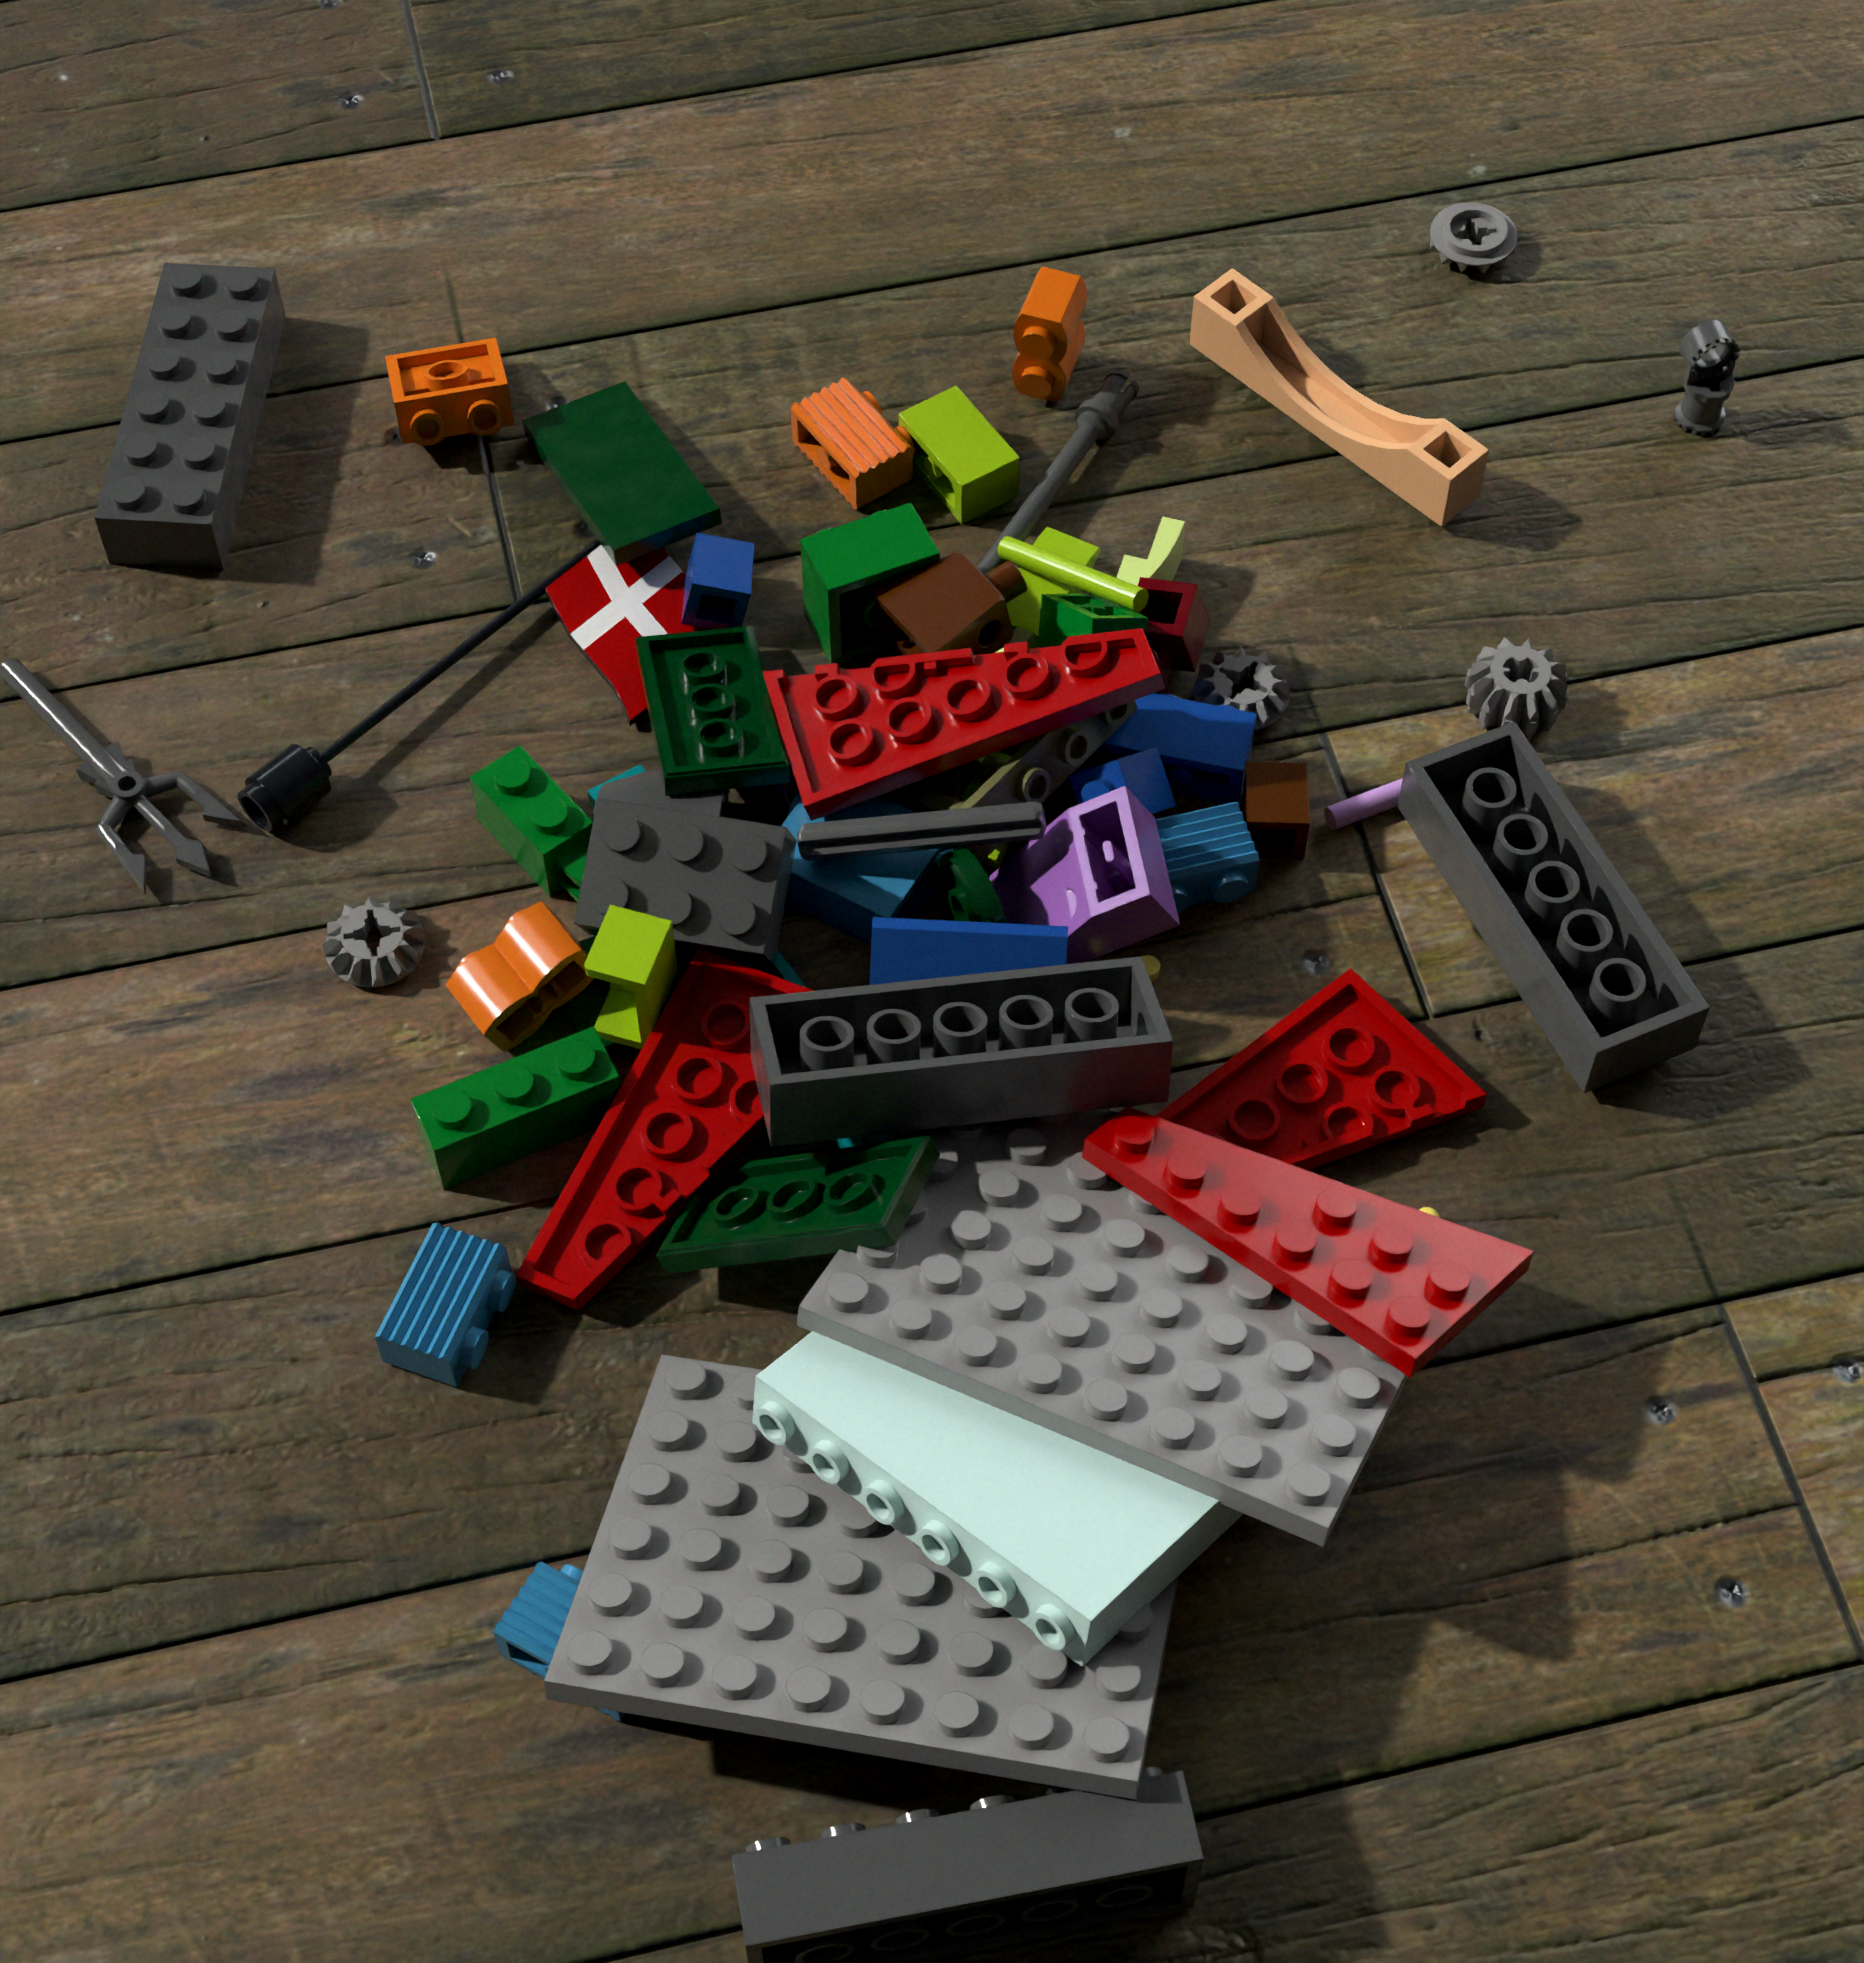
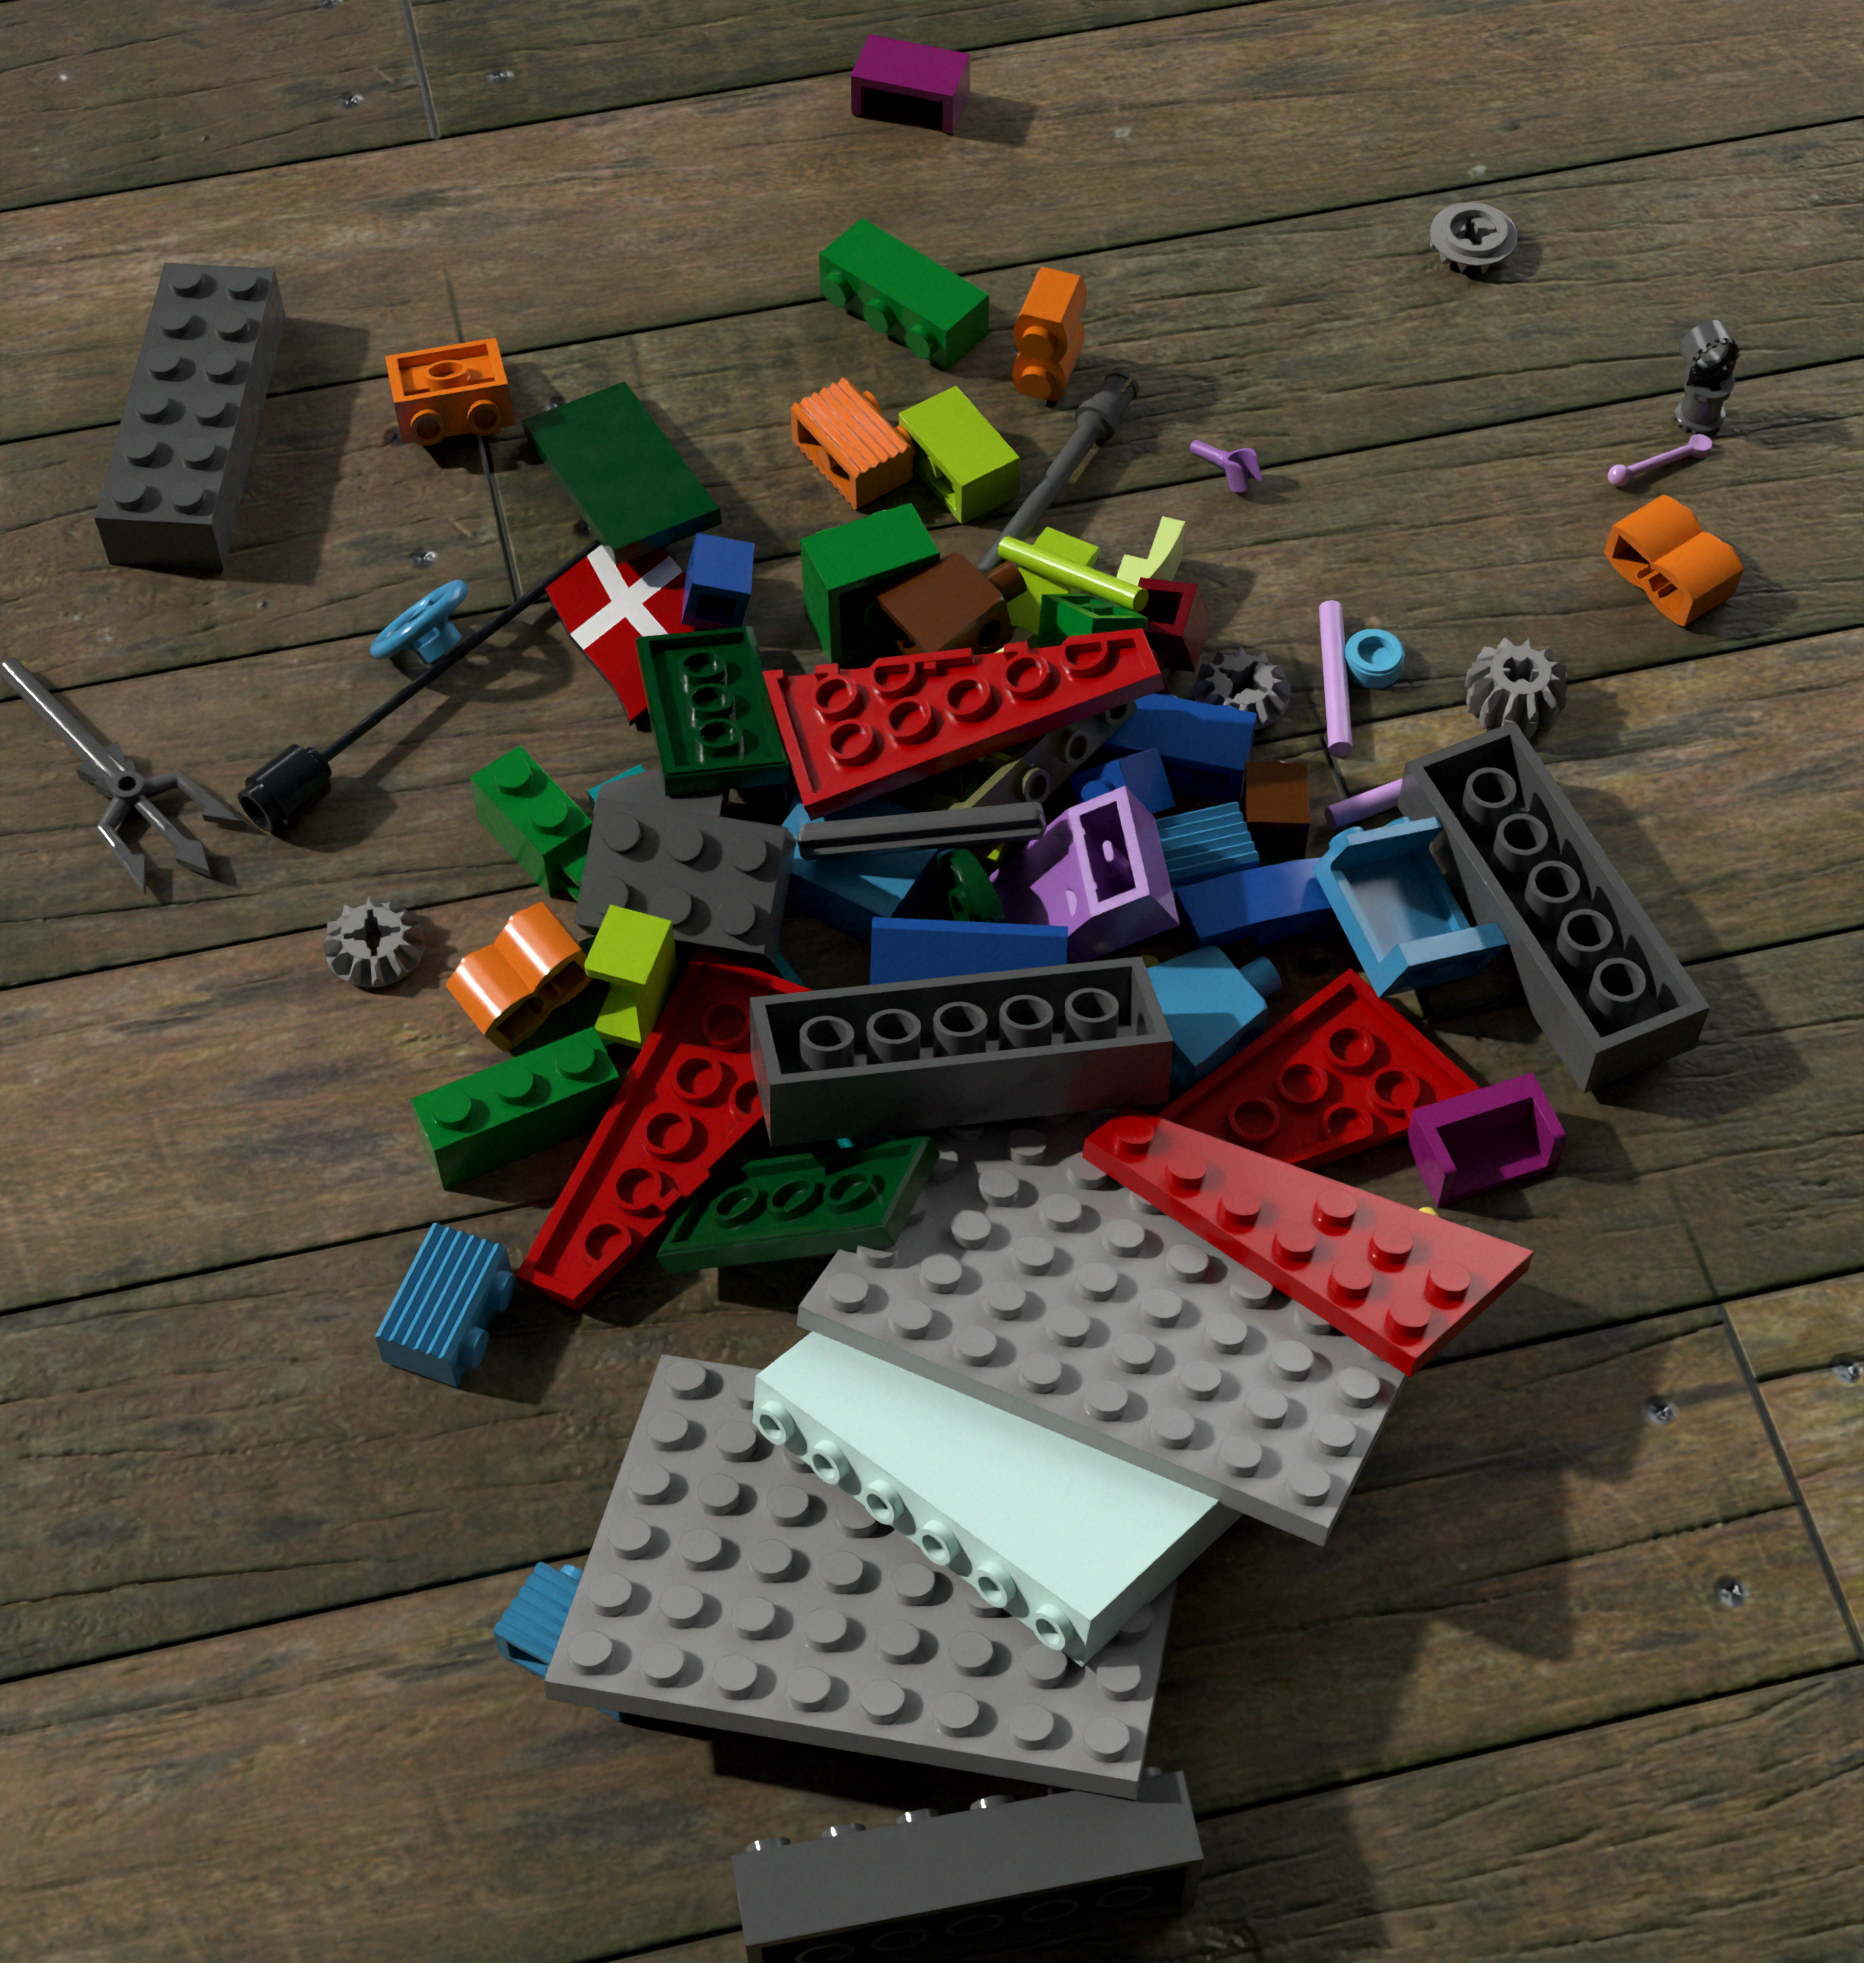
(424, 626): none -> dark azure piece
(904, 294): none -> green brick
(914, 73): none -> magenta panel
(1211, 1008): none -> dark azure torso
(1238, 464): none -> medium lavender hand
(1258, 904): none -> blue slope
(1335, 678): none -> lavender bar
(1374, 658): none -> medium azure tile
(1401, 908): none -> dark azure panel
(1415, 457): light nougat arch -> none
(1485, 1139): none -> magenta panel
(1674, 560): none -> orange brick
(1698, 447): none -> lavender hinge

